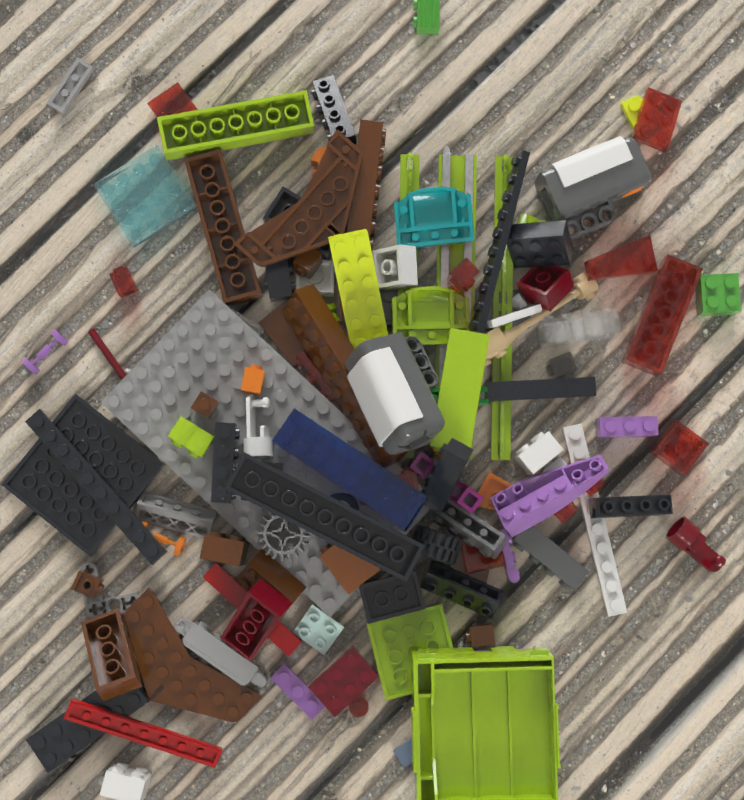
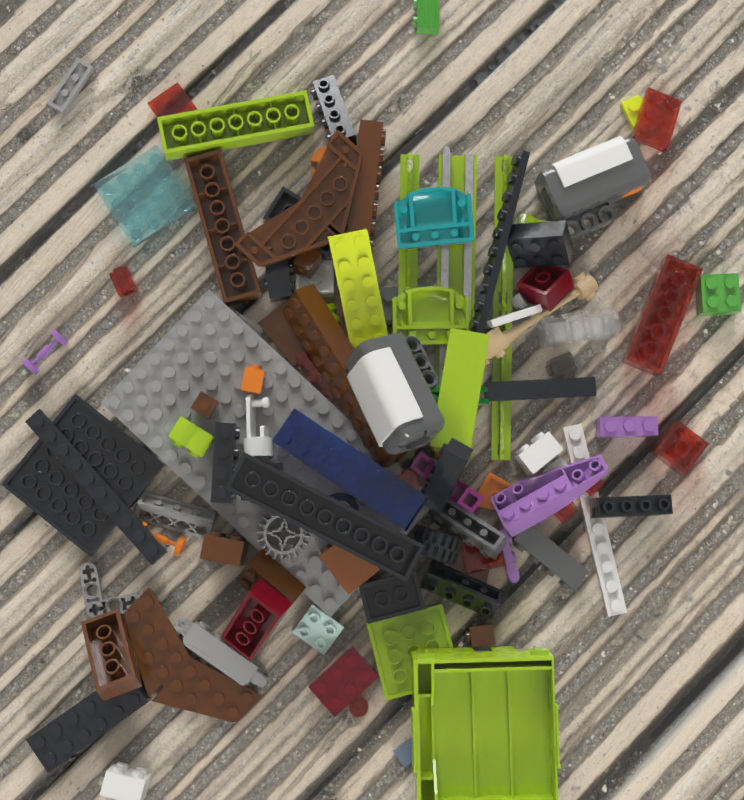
(96, 584): reddish brown brick -> none
(107, 354): dark red bar -> none
(142, 733): red tile -> none
(235, 594): red tile -> none
(297, 691): medium lavender plate -> none
(395, 267): white brick -> none
(463, 276): clear red brick -> none
(626, 260): clear red wing -> none
(688, 537): dark red piece -> none

